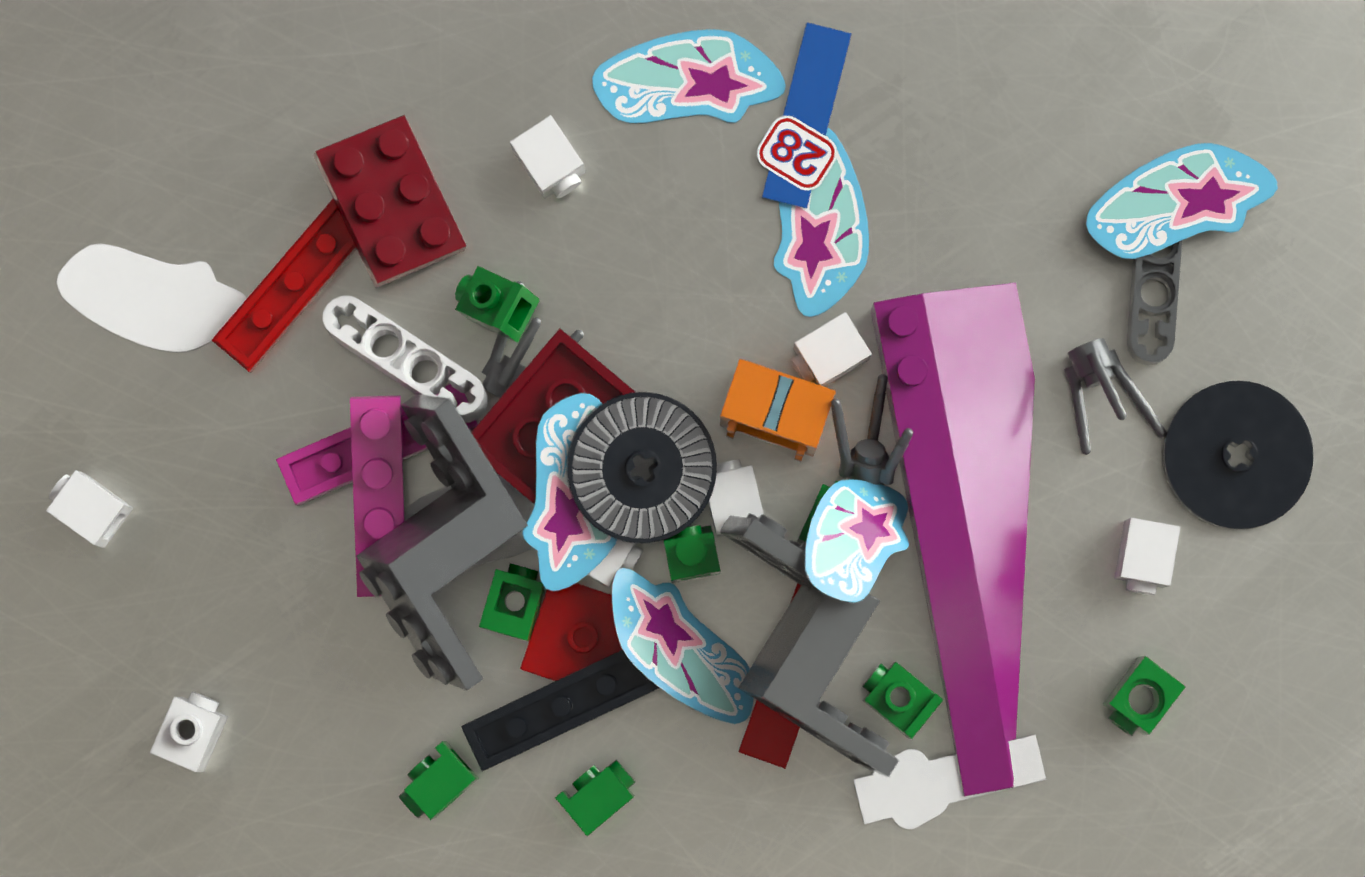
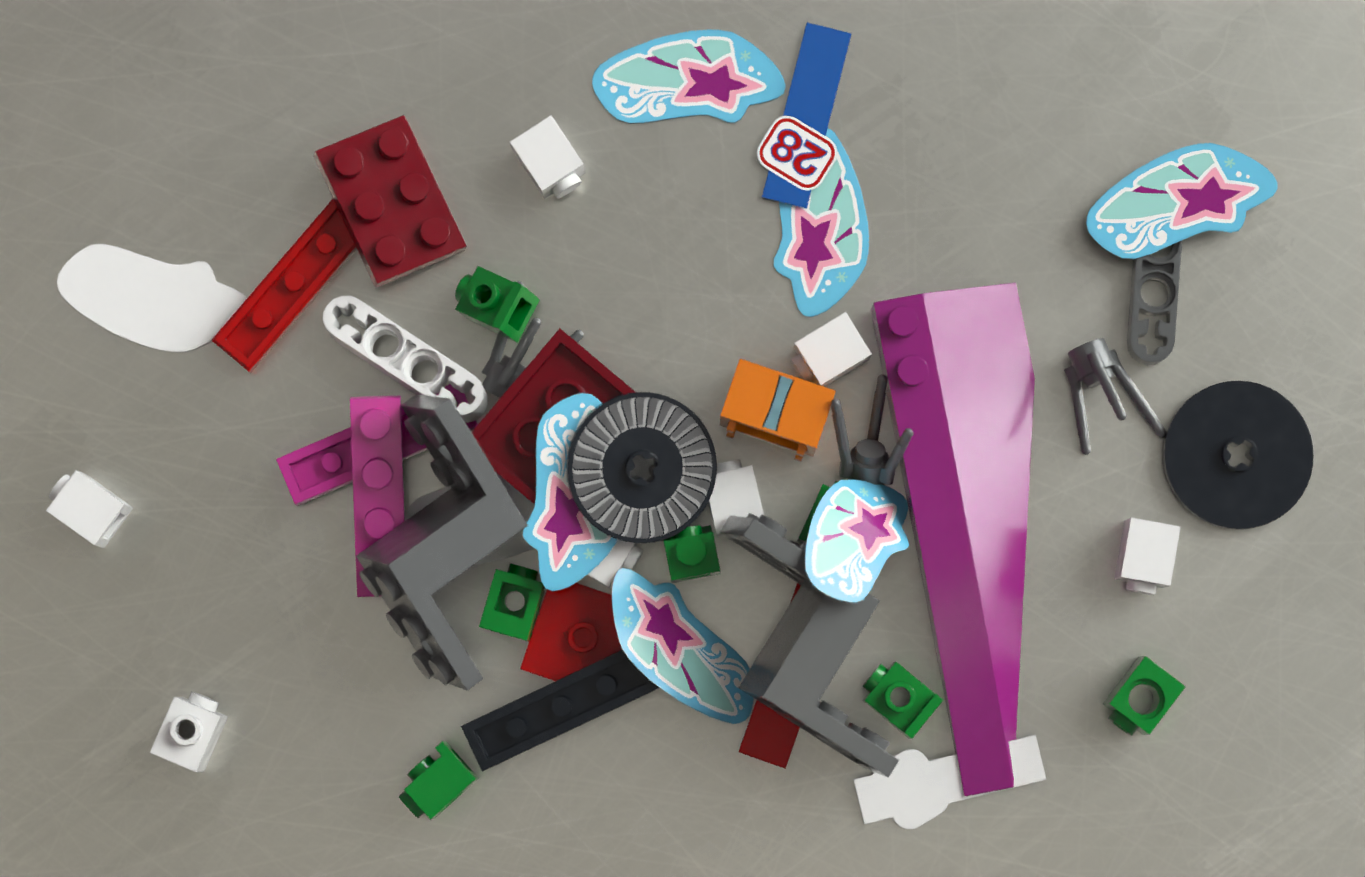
(597, 796): green brick -> none

